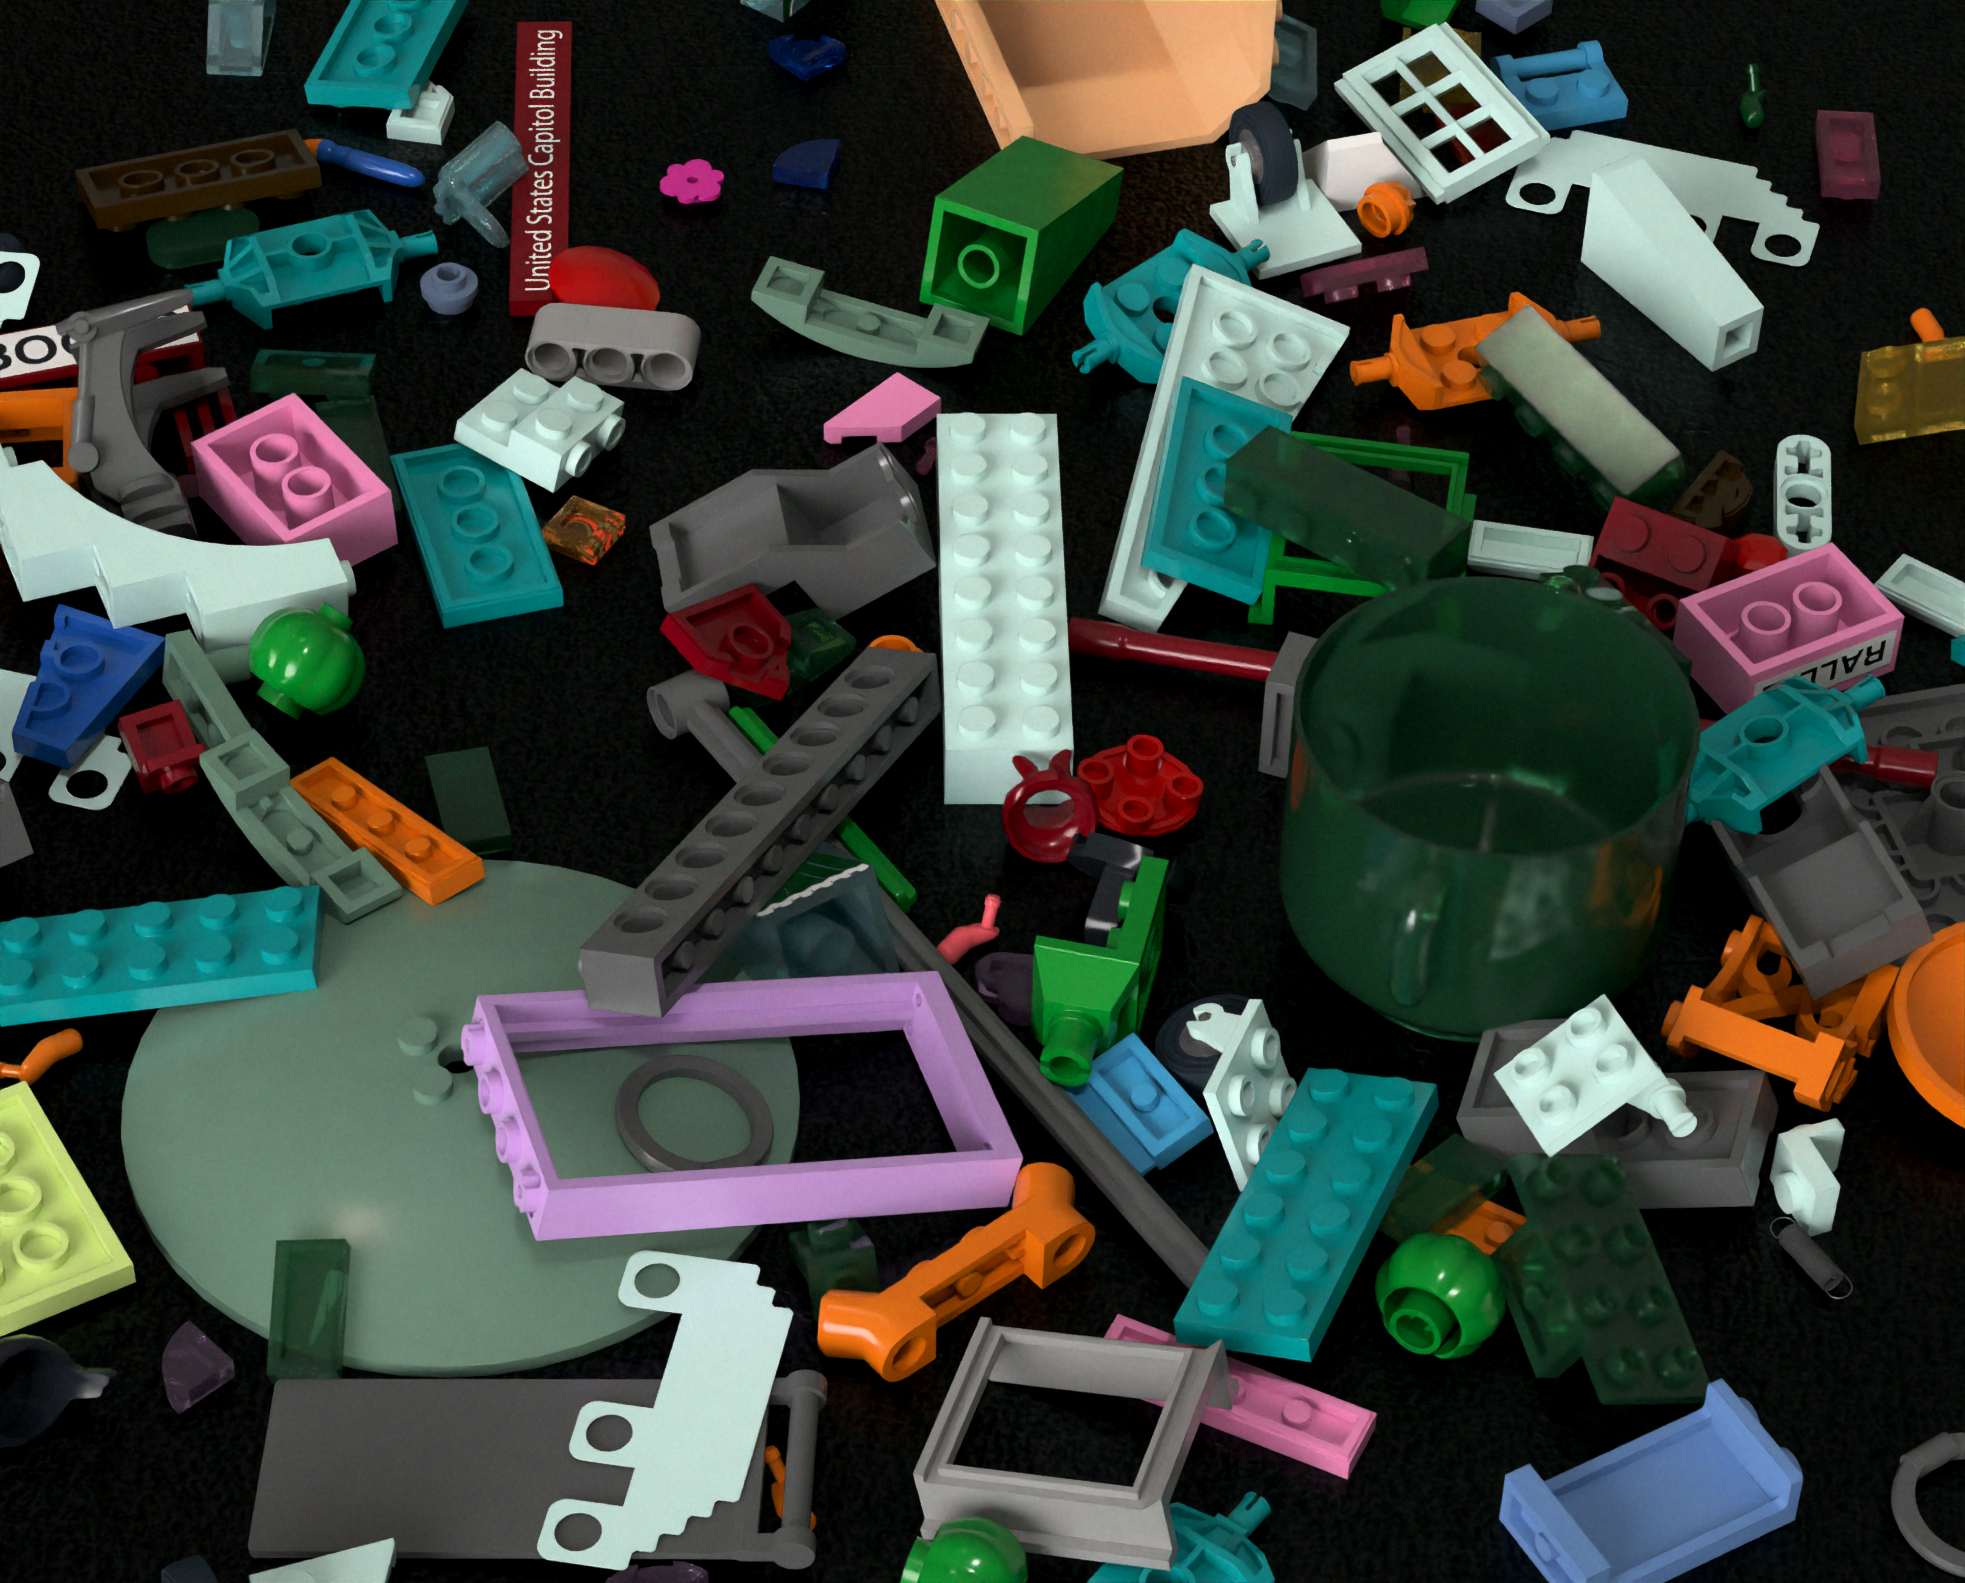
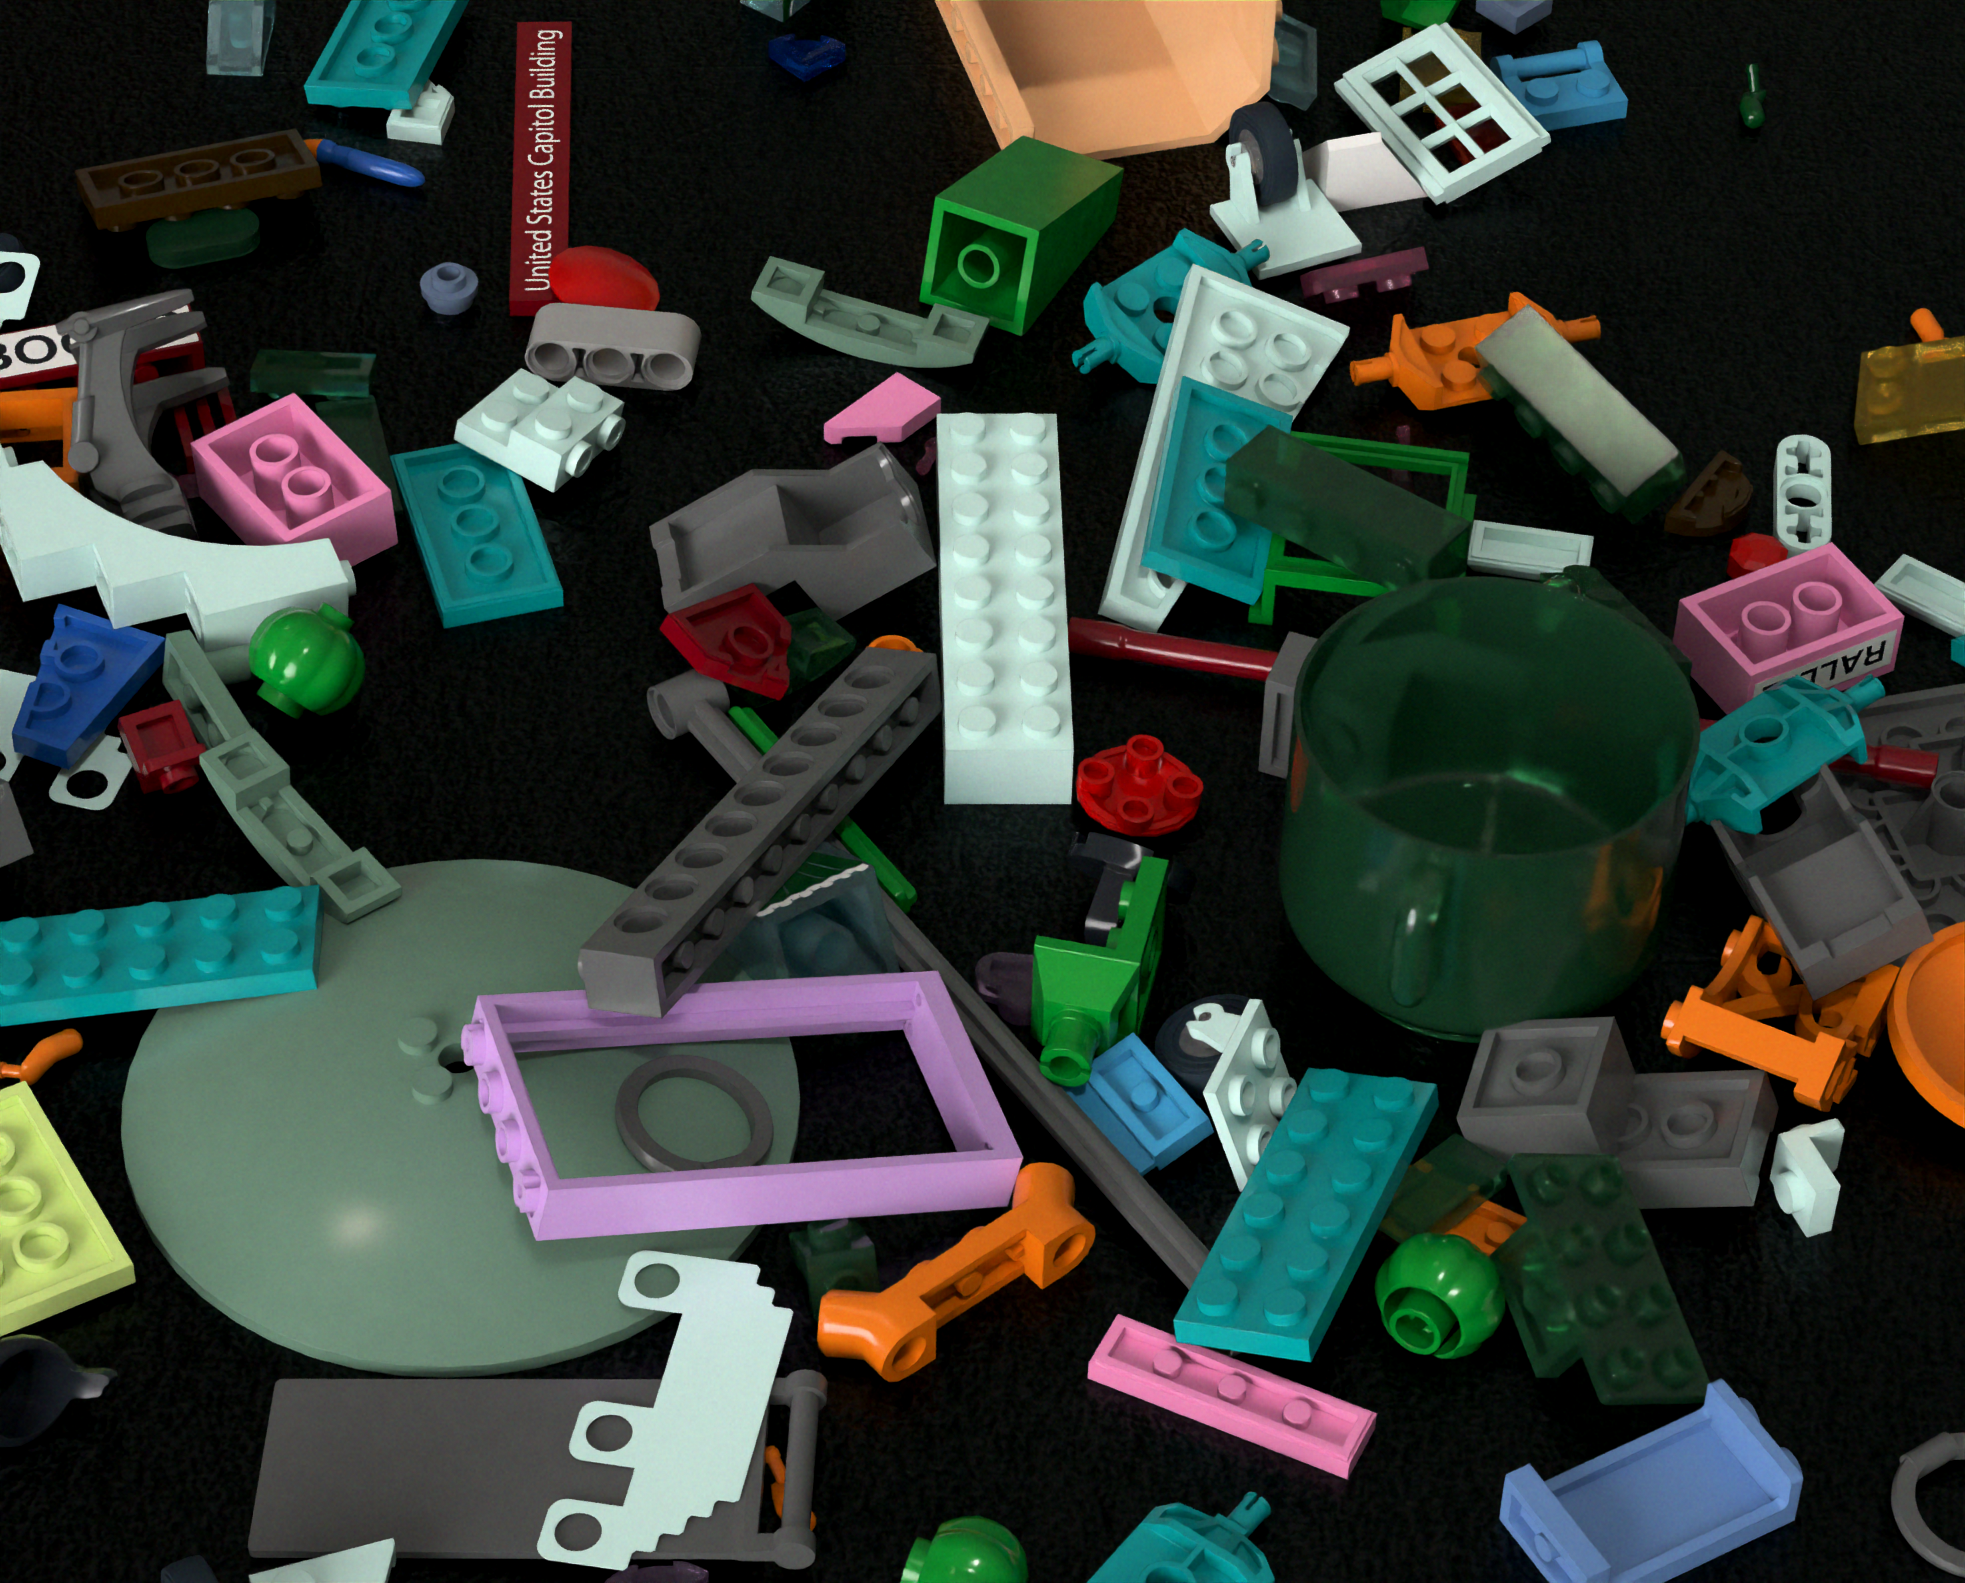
(193, 1367): clear purple tile -> none
(270, 273): teal plate -> none
(308, 1309): clear green tile -> none
(397, 837): orange tile -> none
(469, 800): clear green tile -> none
(478, 178): clear light blue piece -> none
(583, 530): clear orange tile -> none
(692, 182): dark pink plant -> none
(808, 163): clear blue tile -> none
(970, 936): coral piece -> none
(1047, 832): dark red piece -> none
(1067, 1514): light grey piece -> none
(1386, 208): orange plate -> none
(1585, 1075): light aqua plate -> none
(1660, 560): dark red slope -> none
(1667, 265): light aqua slope -> none
(1700, 183): light aqua piece -> none
(1811, 1257): dark grey piece -> none
(1847, 155): clear pink plate -> none

